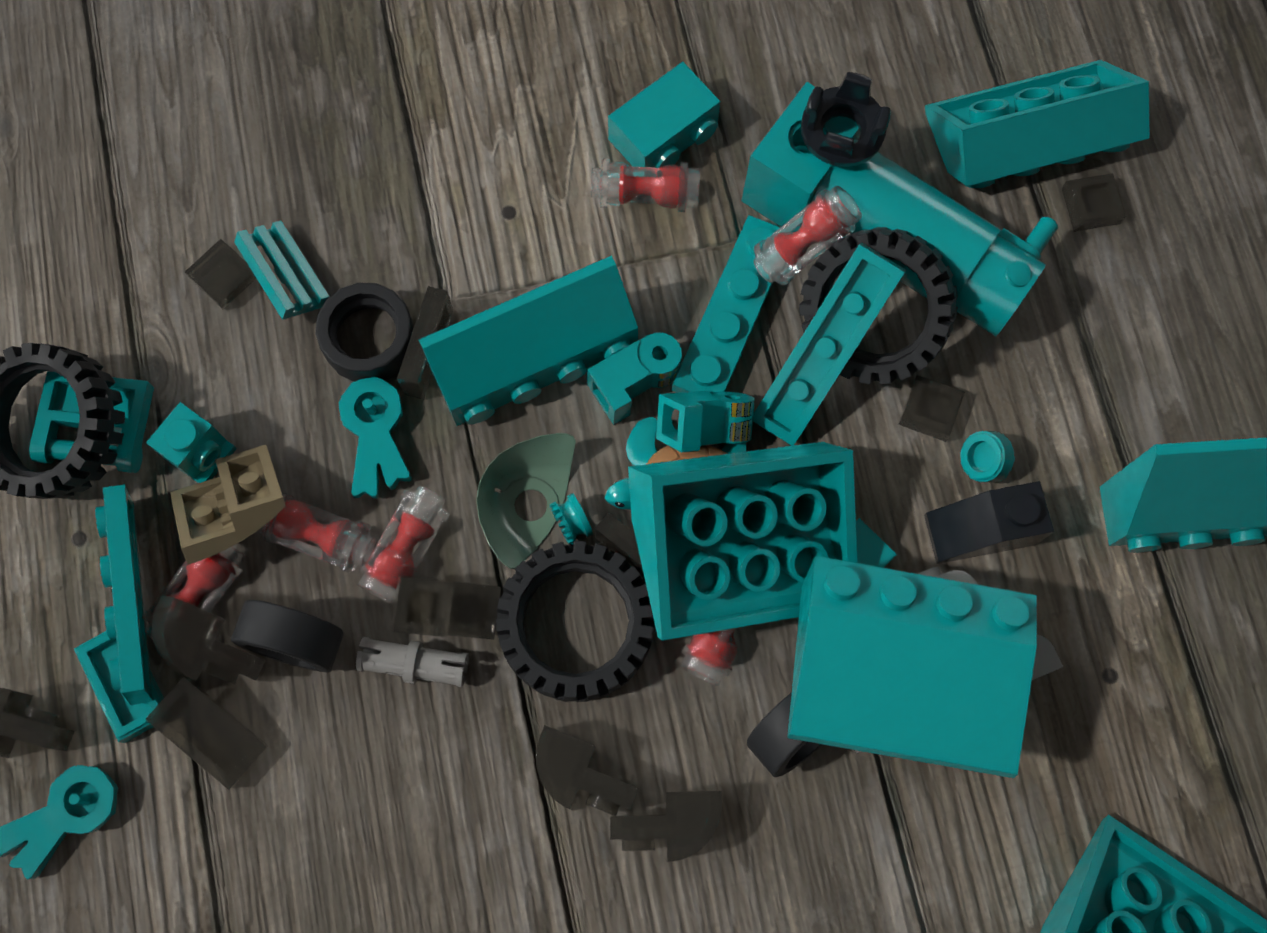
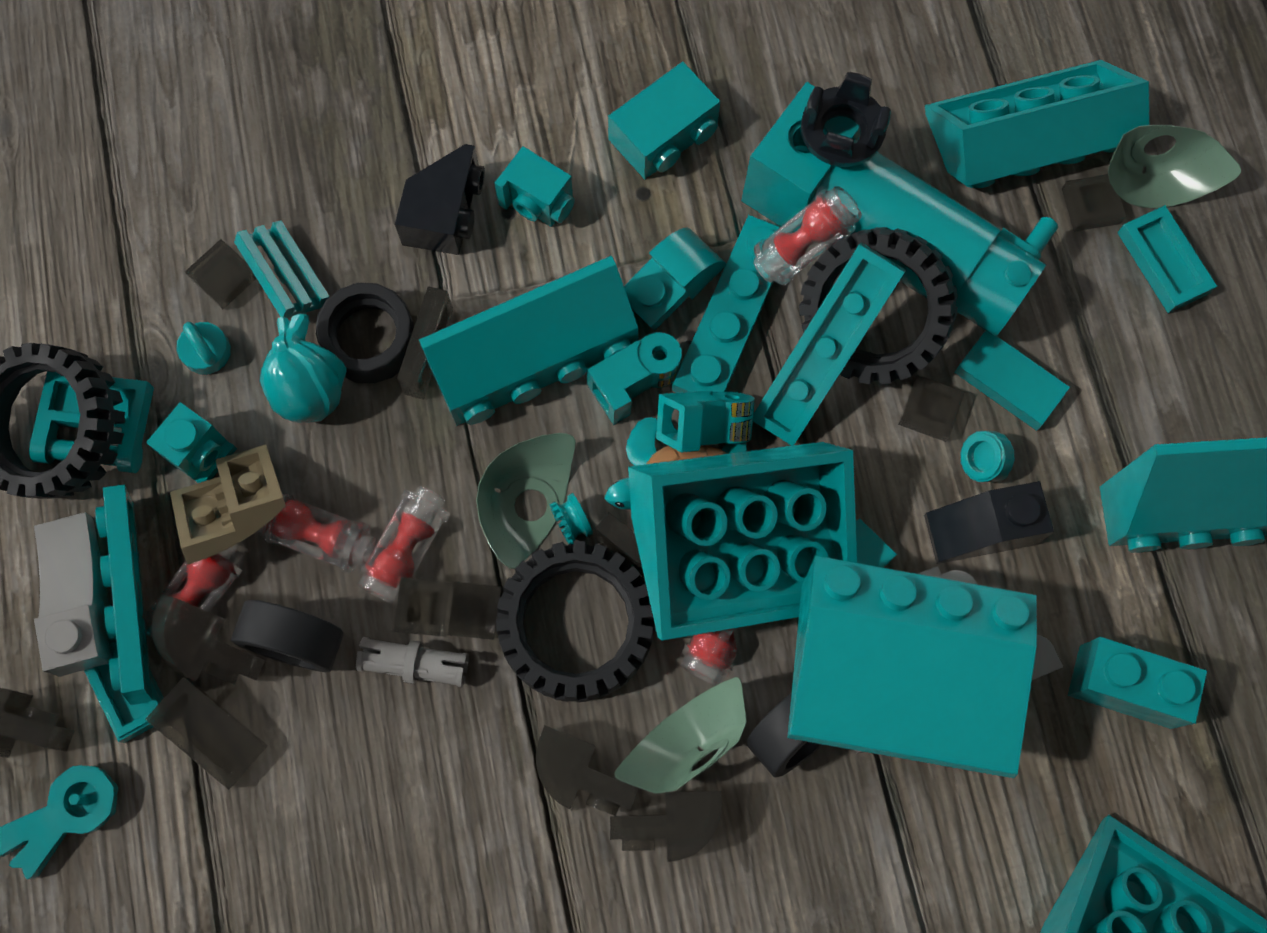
(71, 597): none -> light grey slope
(203, 347): none -> teal tile
(300, 376): none -> teal hat
(371, 412): teal piece -> none
(438, 201): none -> black slope
(535, 188): none -> teal brick
(667, 186): clear piece -> none
(671, 750): none -> sand green piece
(677, 270): none -> teal brick
(1012, 380): none -> teal tile
(1137, 683): none -> teal brick
(1166, 259): none -> teal tile
(1180, 175): none -> sand green piece

